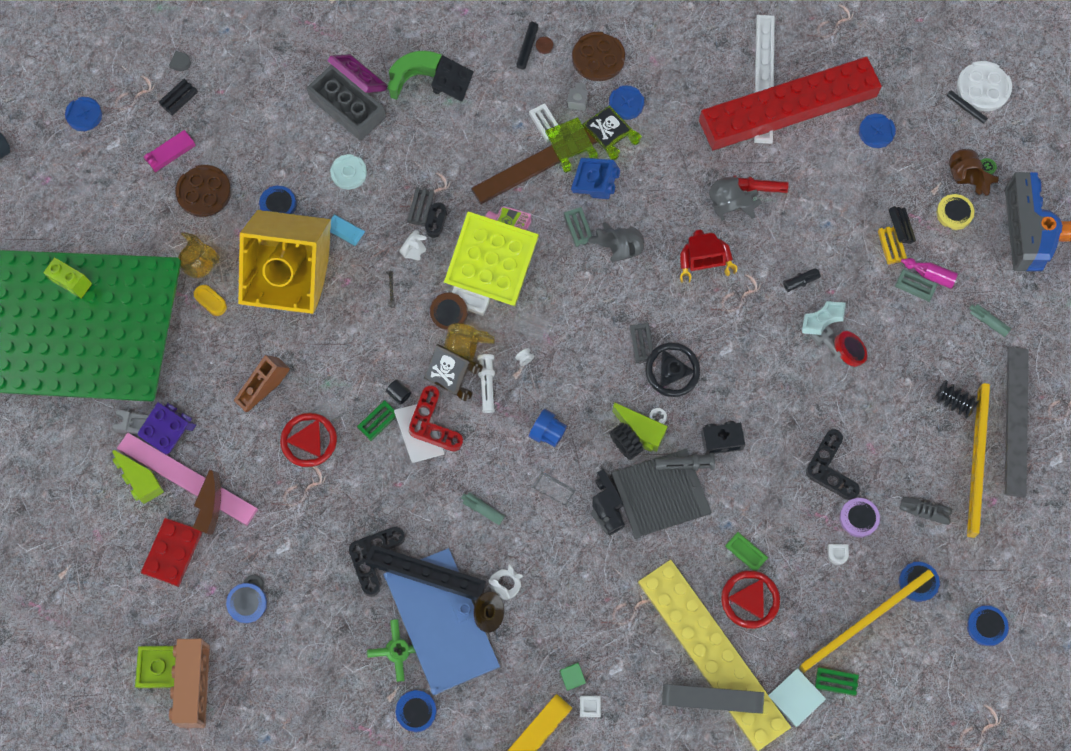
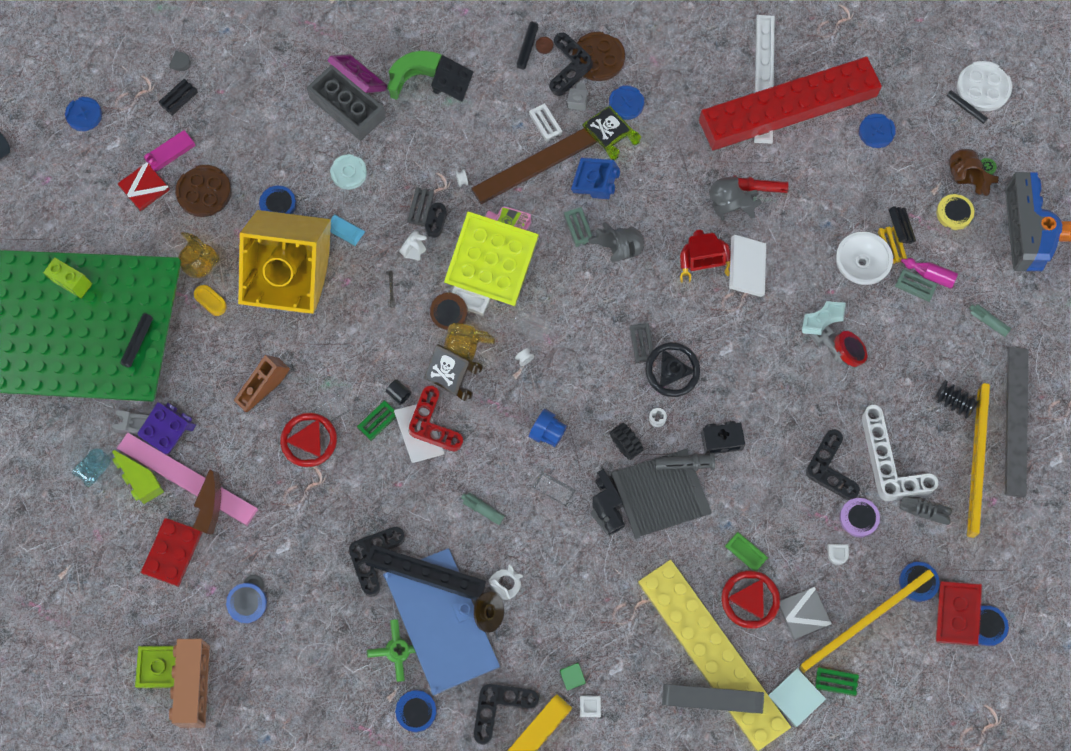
(91, 468): none -> clear light blue piece
(136, 340): none -> black axle
(143, 186): none -> red tile
(461, 178): none -> white bush
(486, 382): white pin -> none
(498, 699): none -> black beam
(570, 140): clear neon green flag -> none
(575, 65): none -> black beam
(646, 429): lime slope -> none
(747, 265): none -> white tile
(801, 279): black axle -> none
(804, 613): none -> light grey tile
(868, 249): none -> white dish
(887, 462): none -> white beam
(959, 613): none -> red plate

